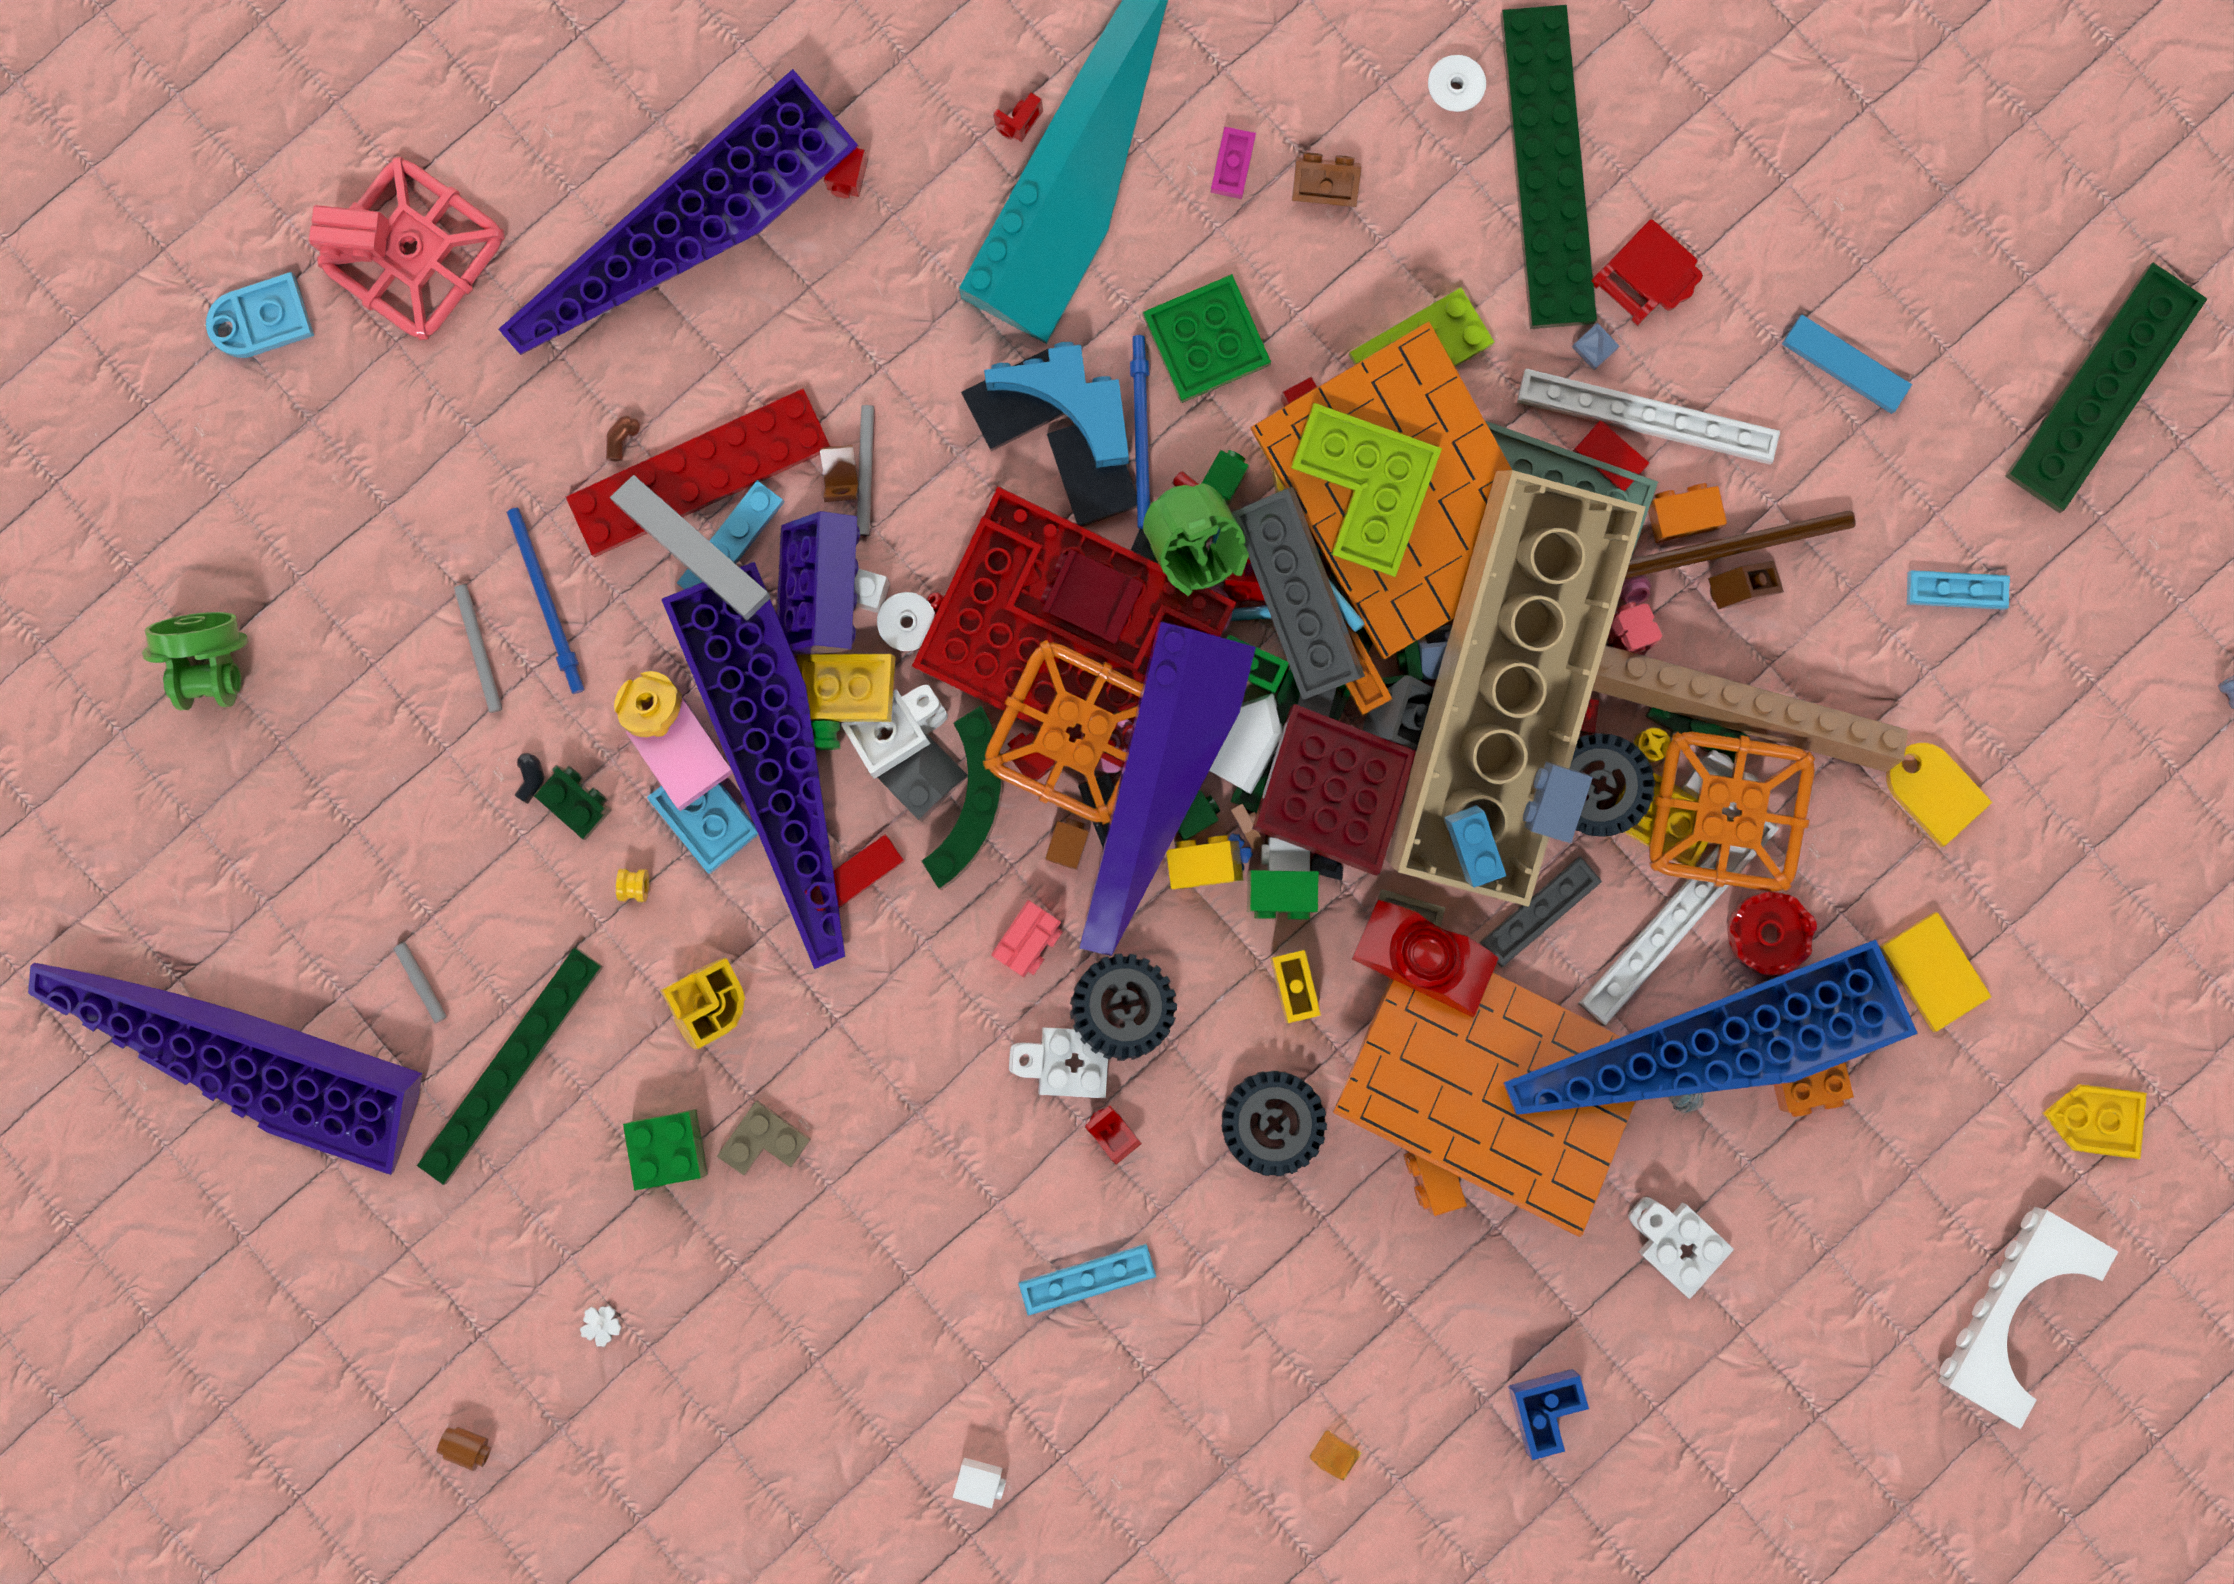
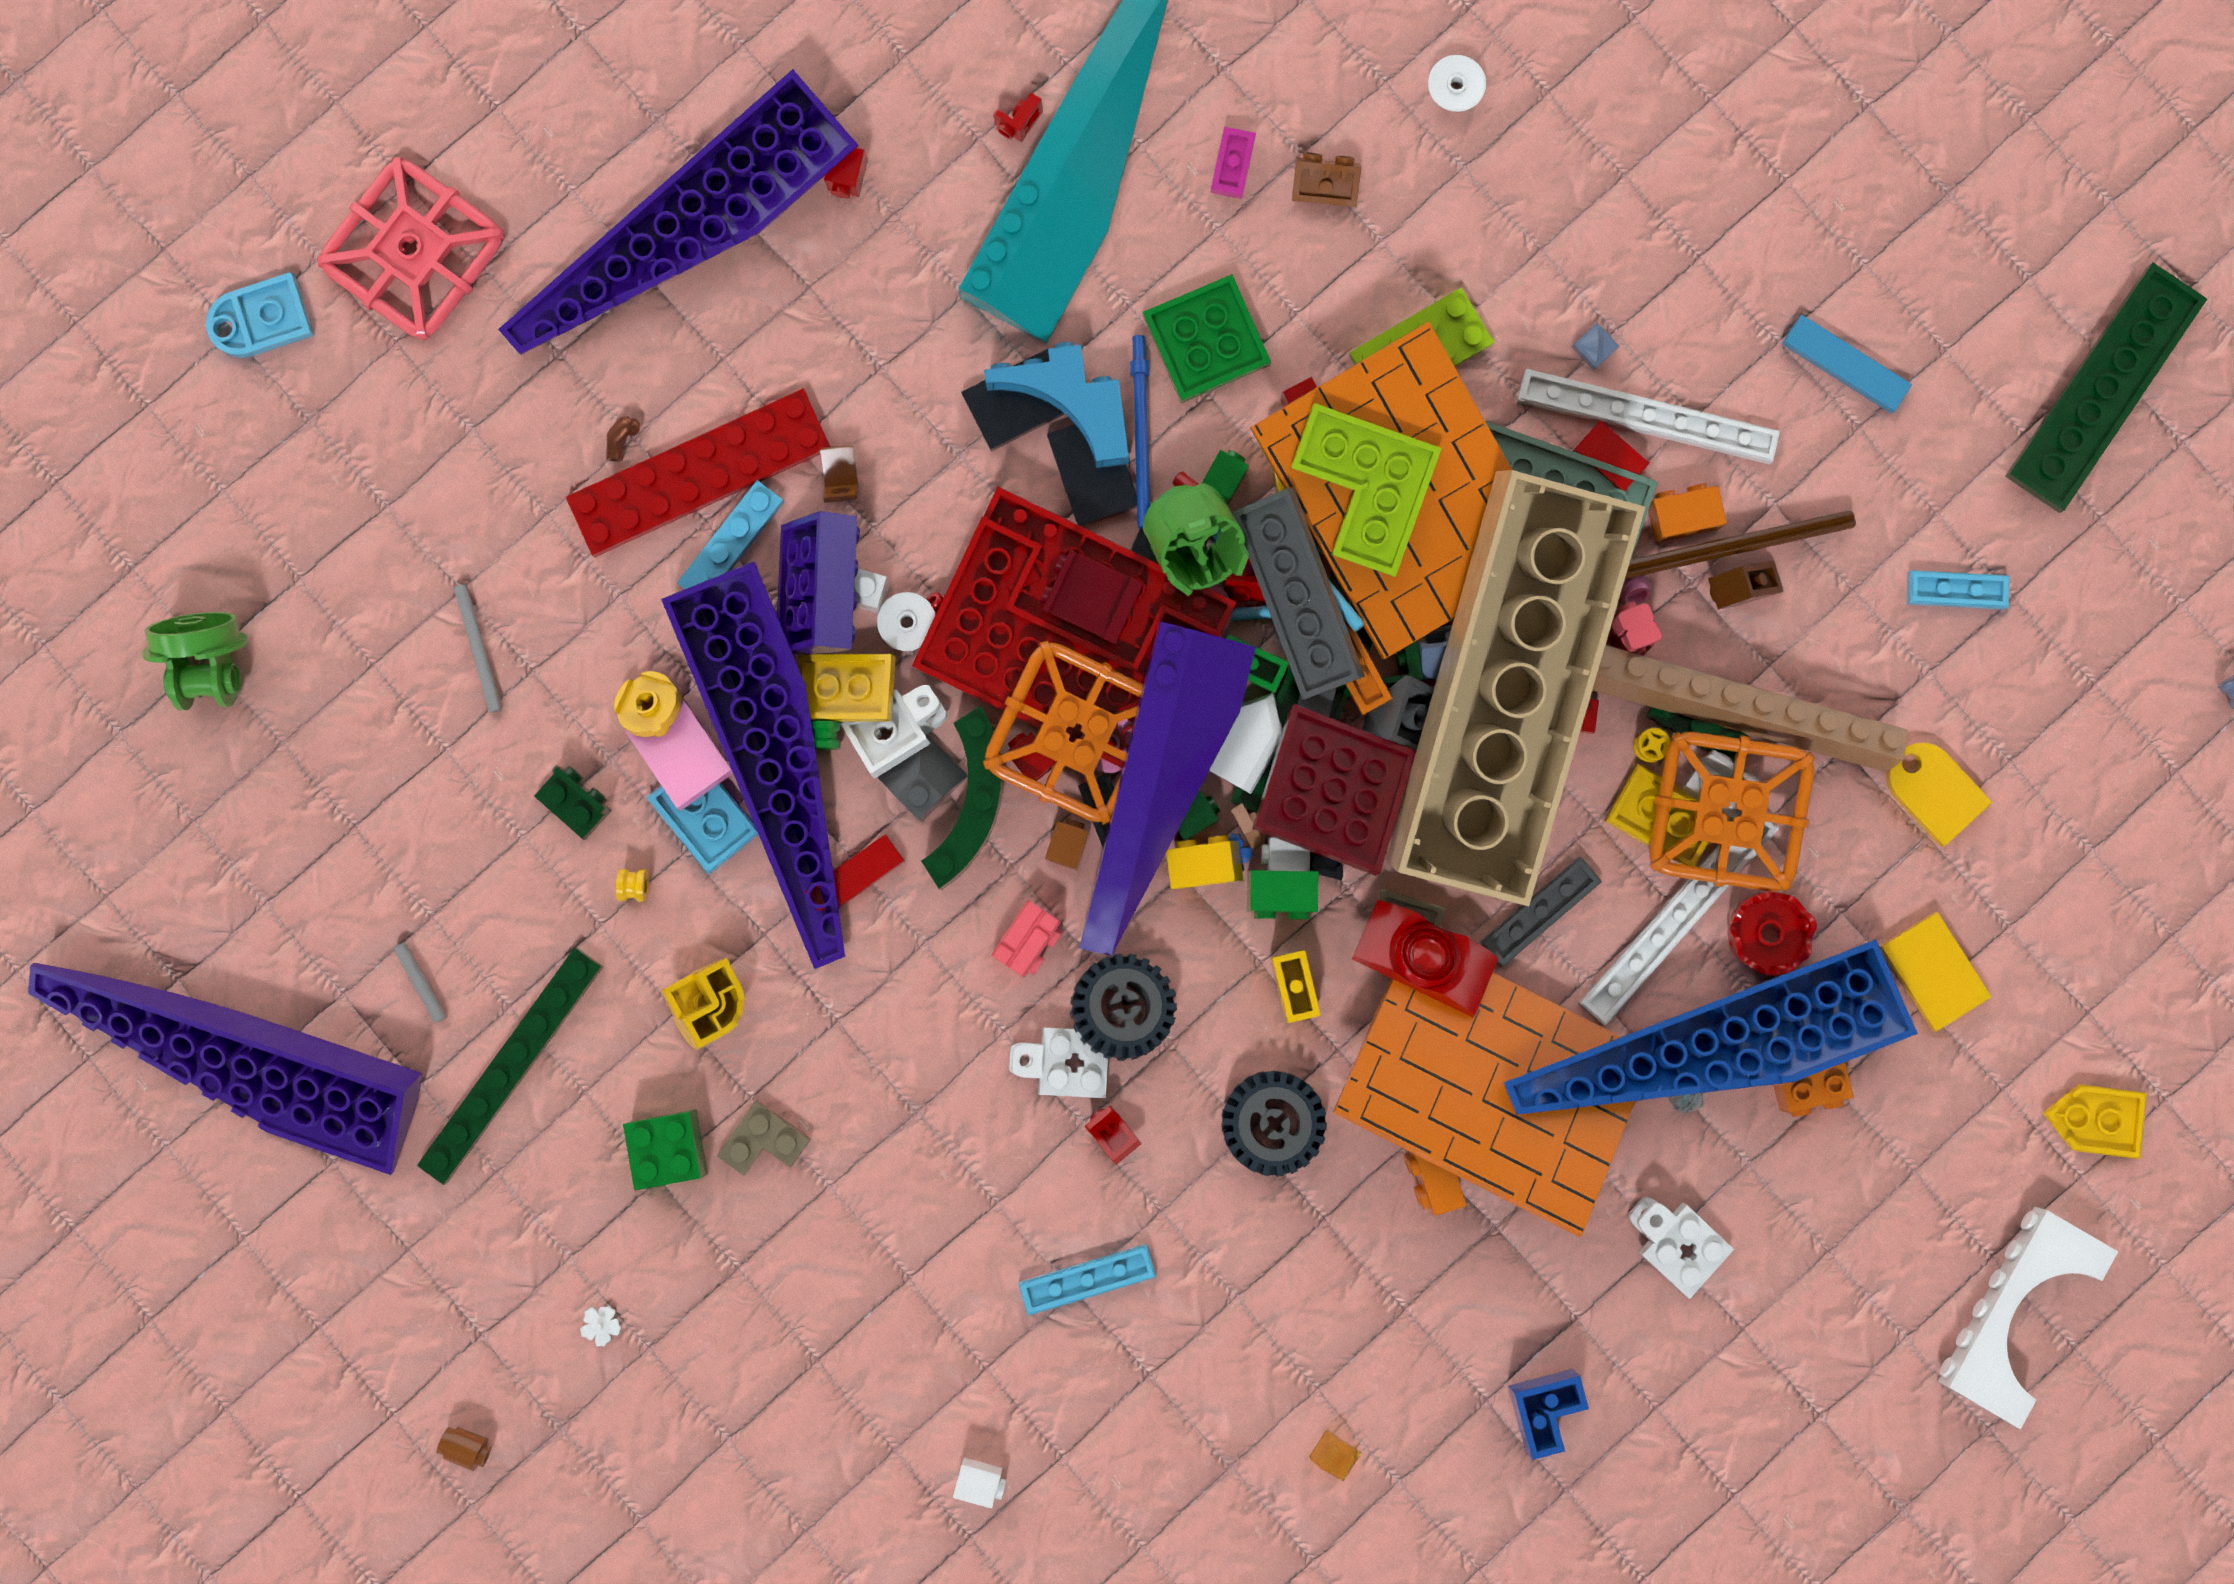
(348, 232): coral brick -> none
(532, 776): black arm -> none
(566, 659): blue bar -> none
(690, 547): light grey tile -> none
(865, 469): light grey bar -> none
(1475, 846): dark azure brick -> none
(1548, 167): dark green plate -> none
(1557, 801): sand blue brick -> none
(1640, 784): wheel -> none
(1654, 268): red piece -> none

